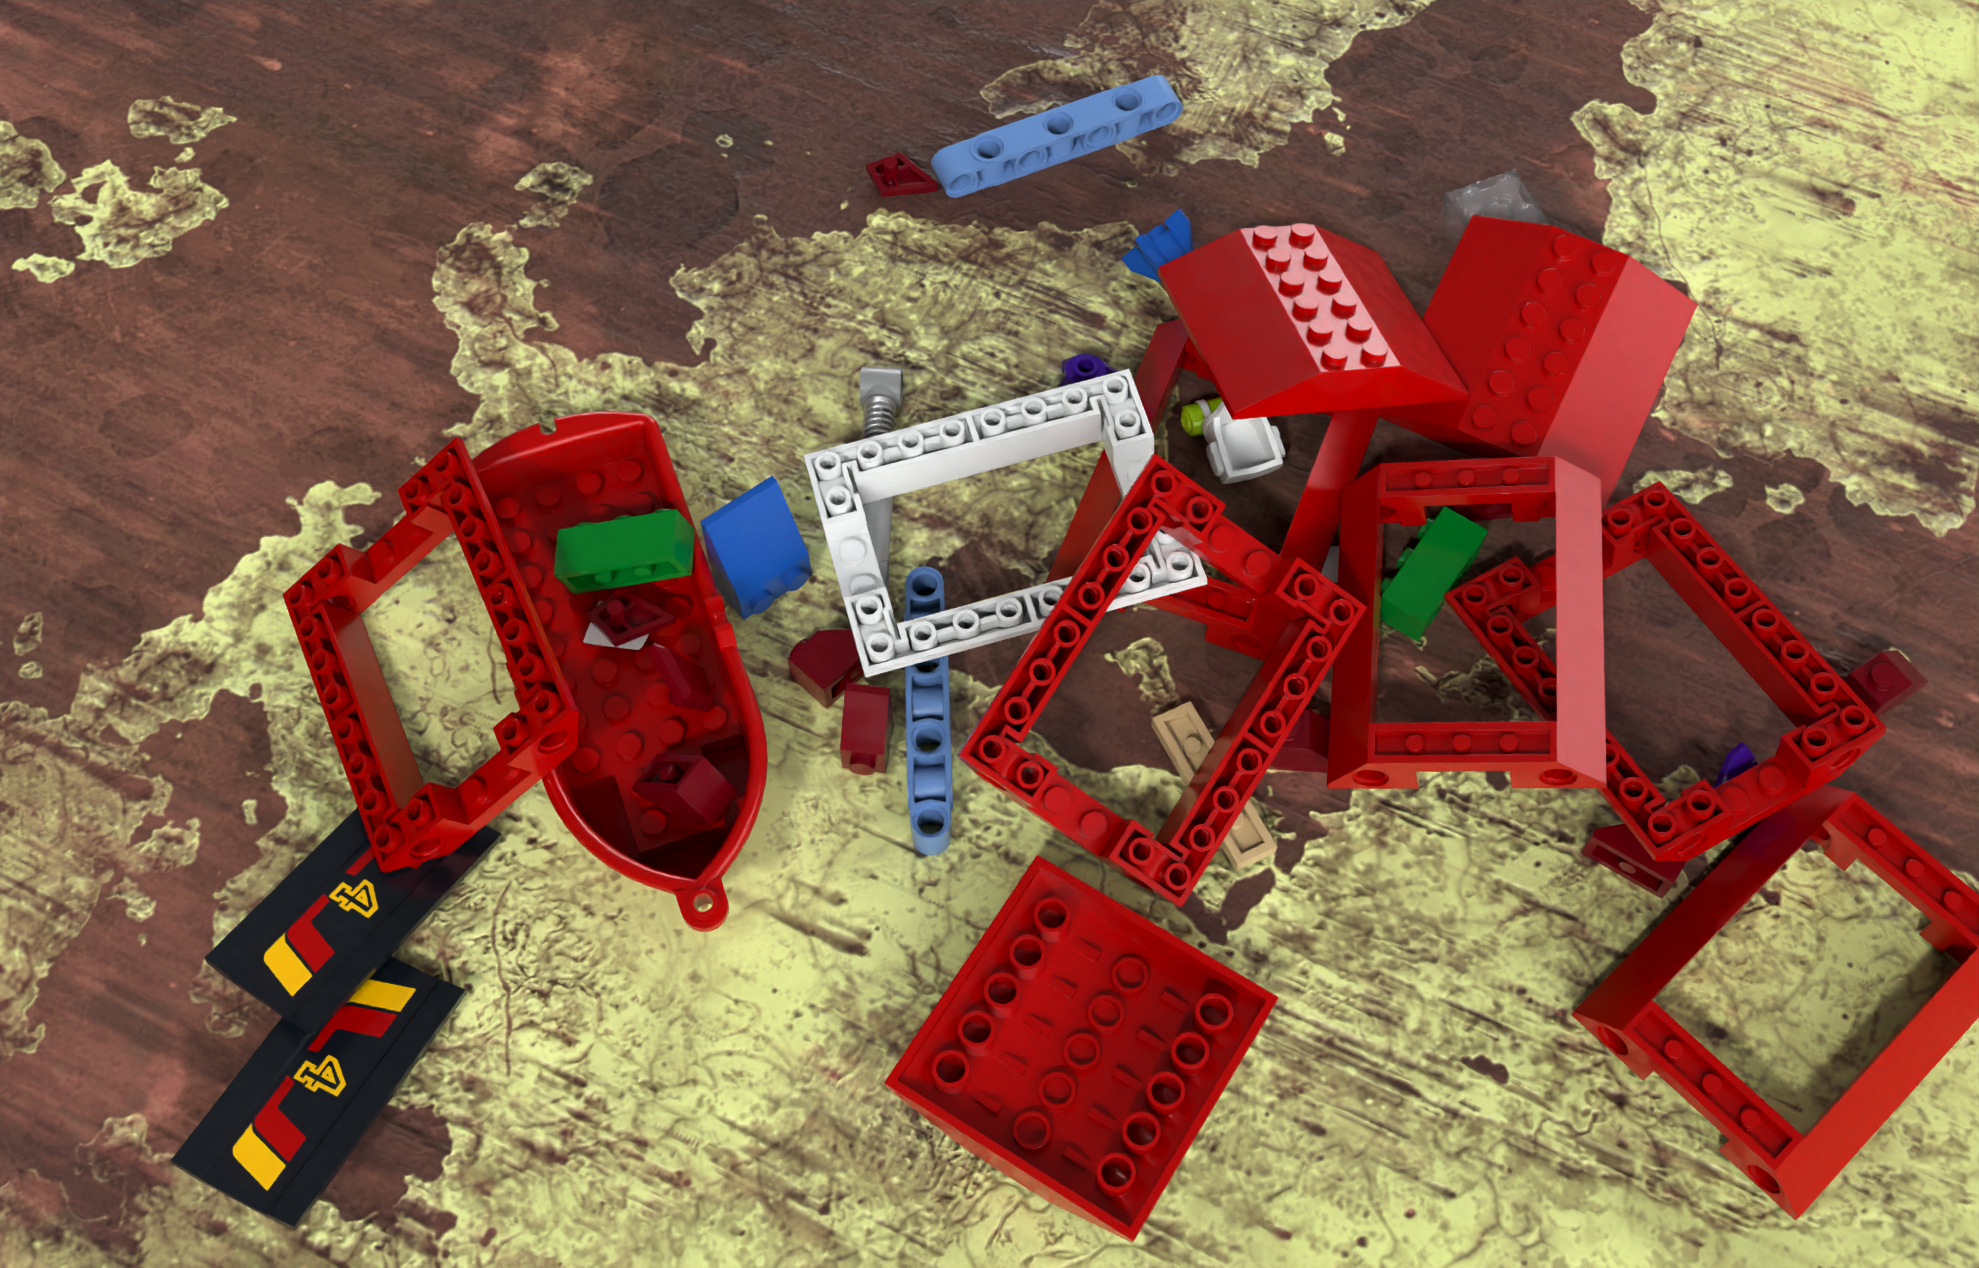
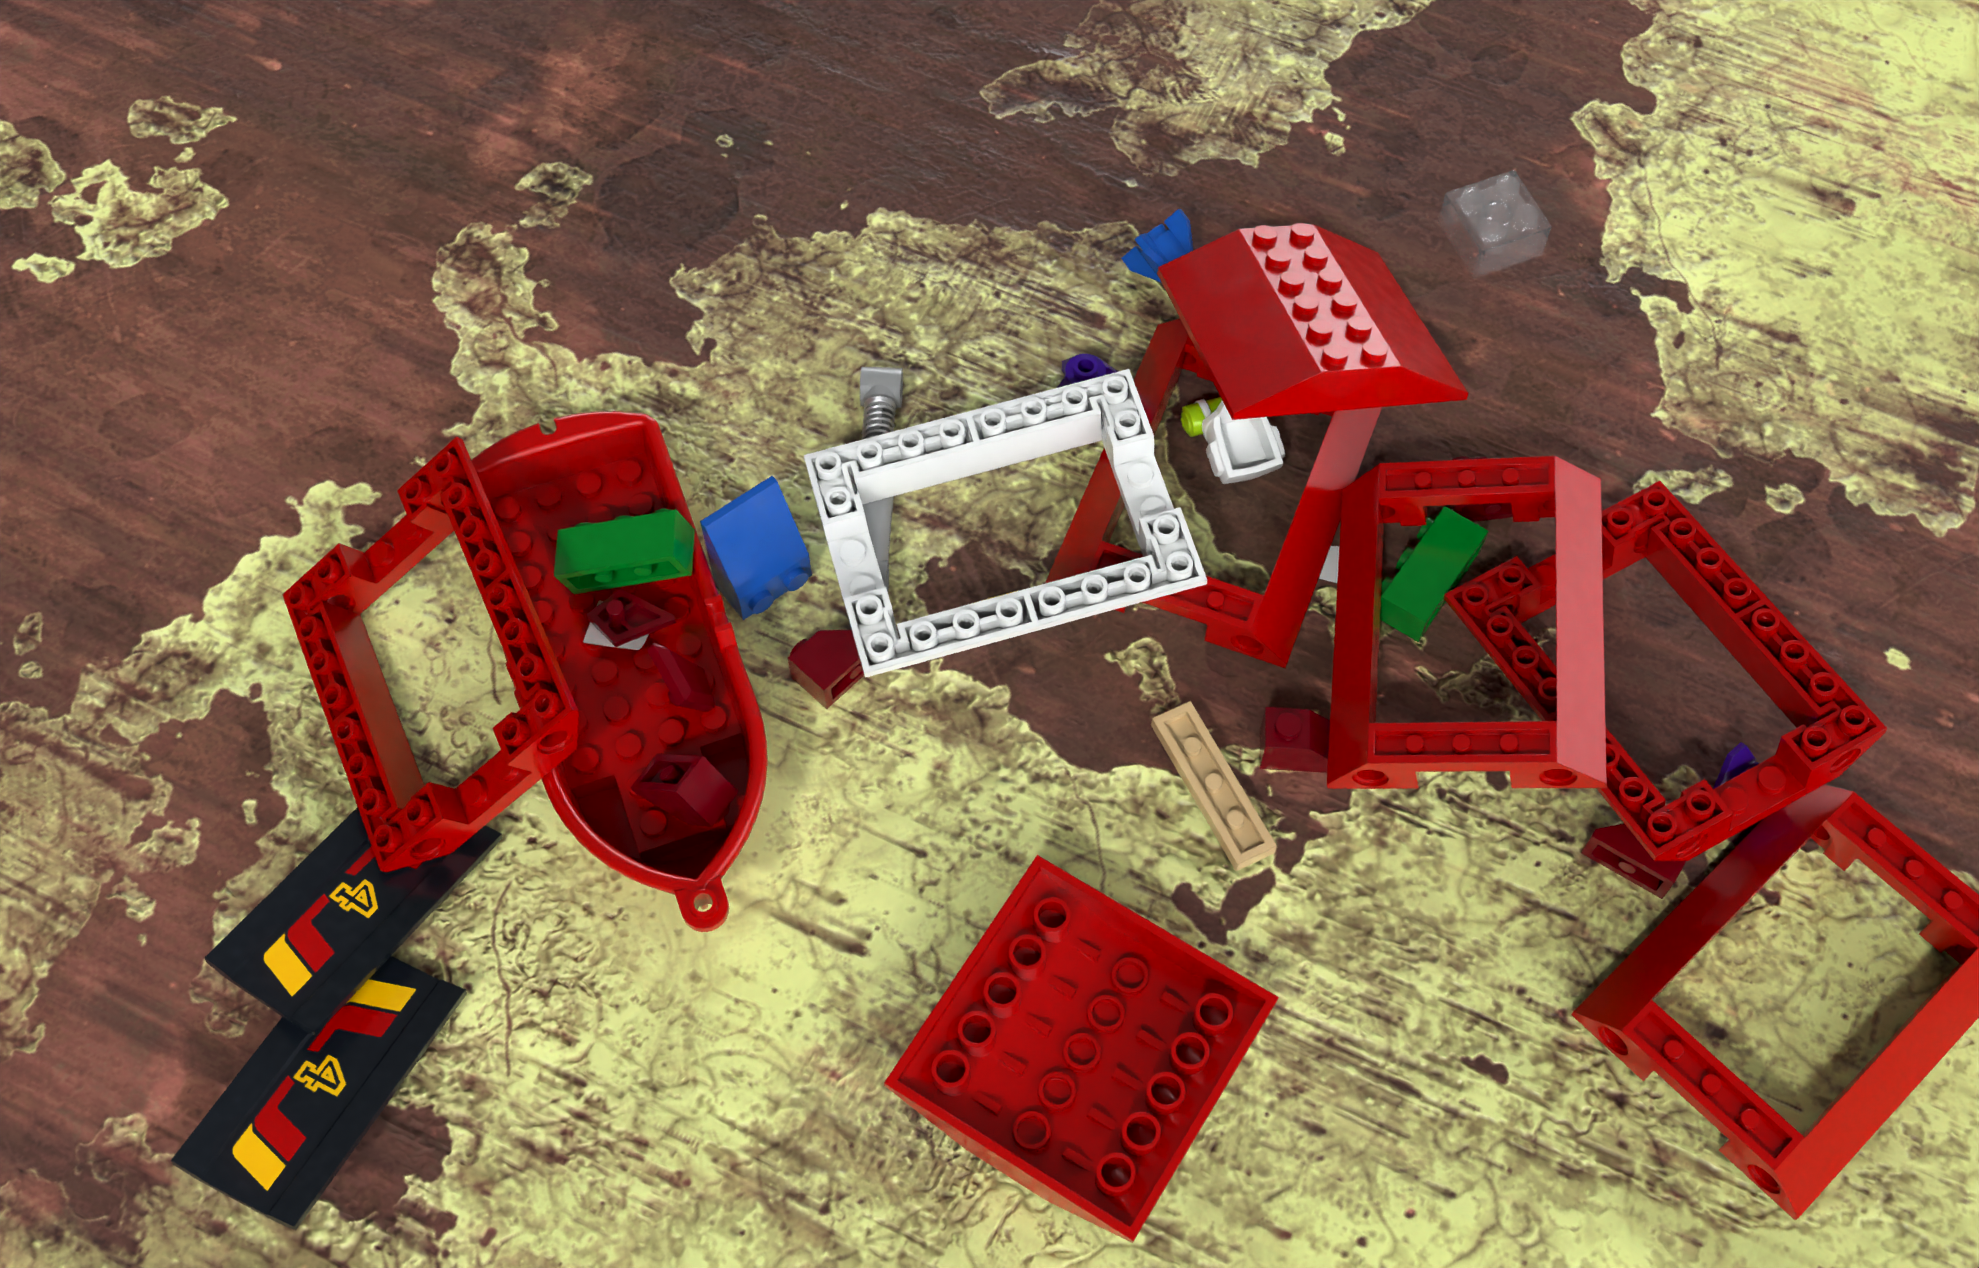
(866, 728): dark red slope -> none
(899, 176): dark red piece -> none
(928, 722): medium blue beam -> none
(1056, 136): medium blue beam -> none
(1318, 628): red slope -> none
(1552, 346): red slope -> none
(1885, 681): dark red slope -> none

